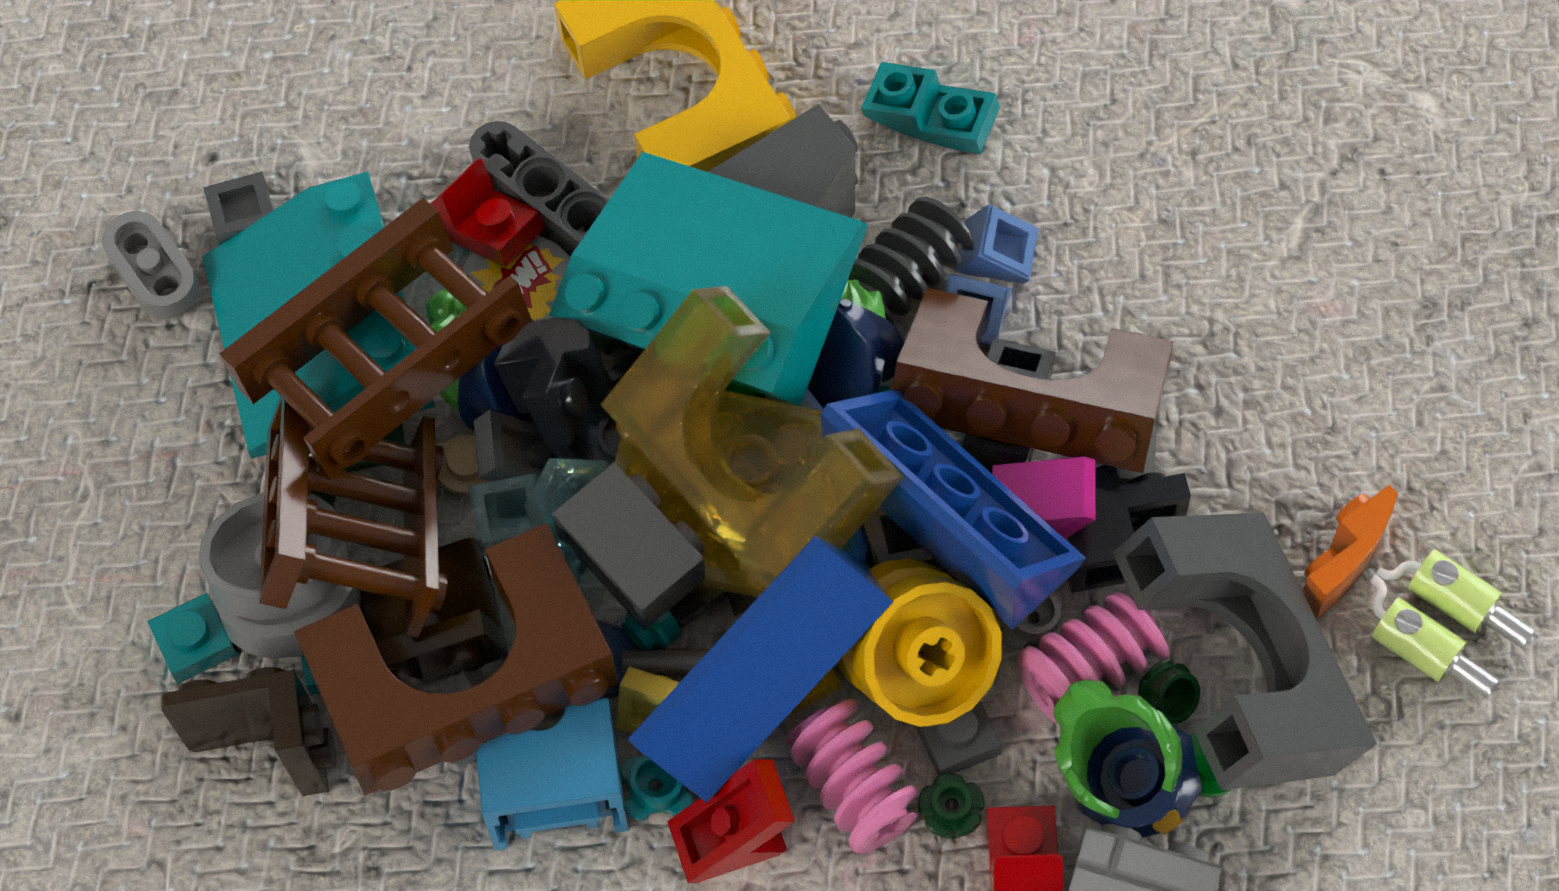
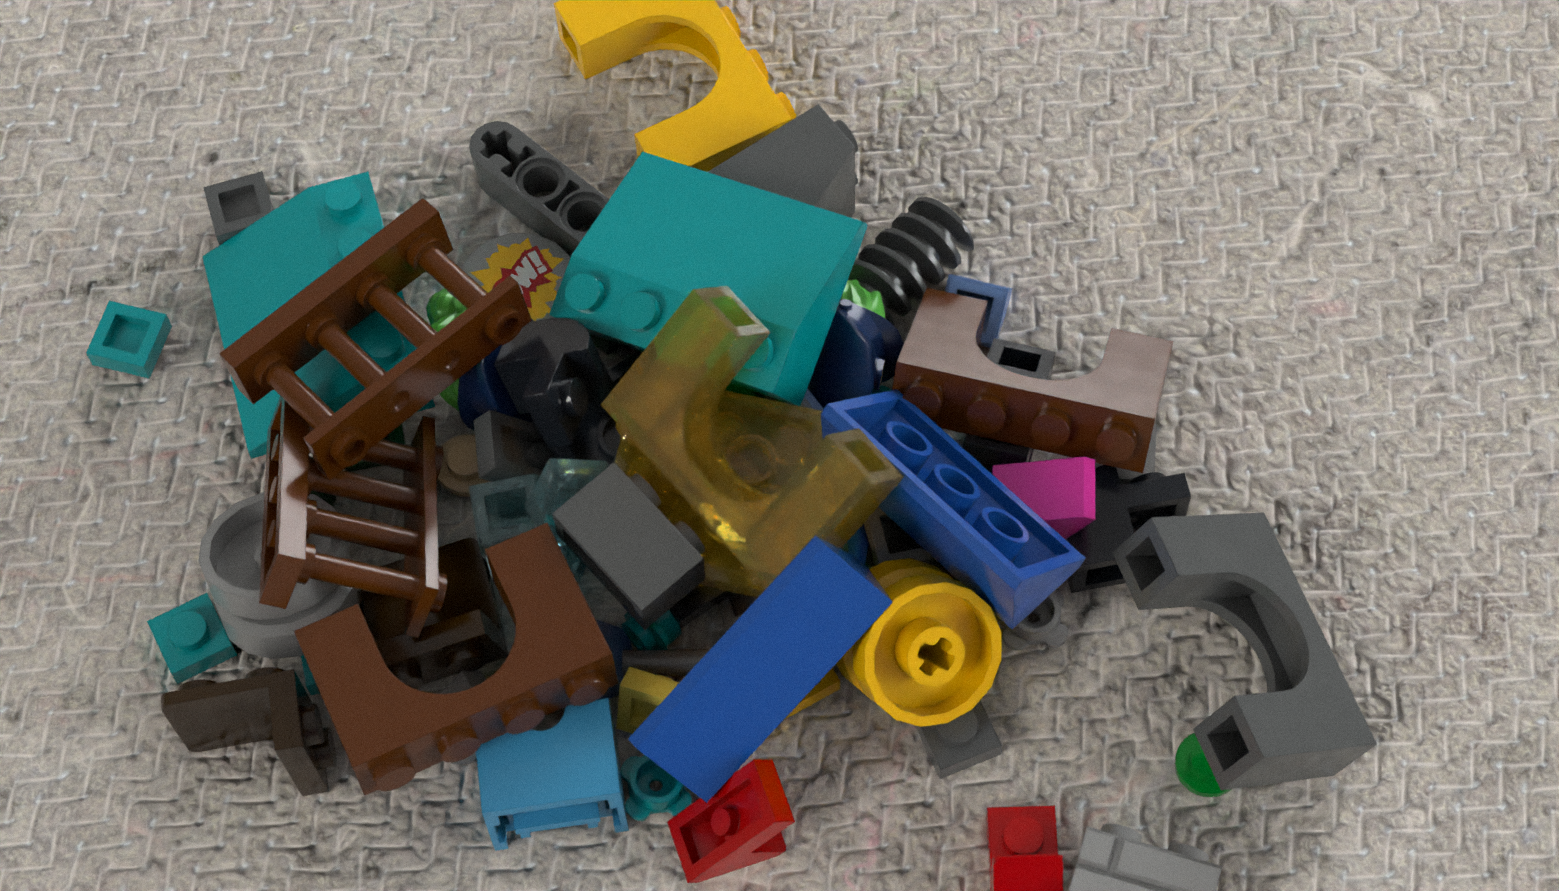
(129, 339): none -> teal plate
(153, 268): light grey plate -> none
(486, 219): red slope -> none
(851, 777): bright pink piece -> none
(918, 106): teal slope -> none
(951, 823): dark green plate -> none
(1001, 246): medium blue slope -> none
(1091, 650): bright pink piece -> none
(1124, 759): piece -> none
(1170, 690): dark green plate -> none
(1352, 548): orange slope -> none
(1427, 642): yellowish green piece -> none

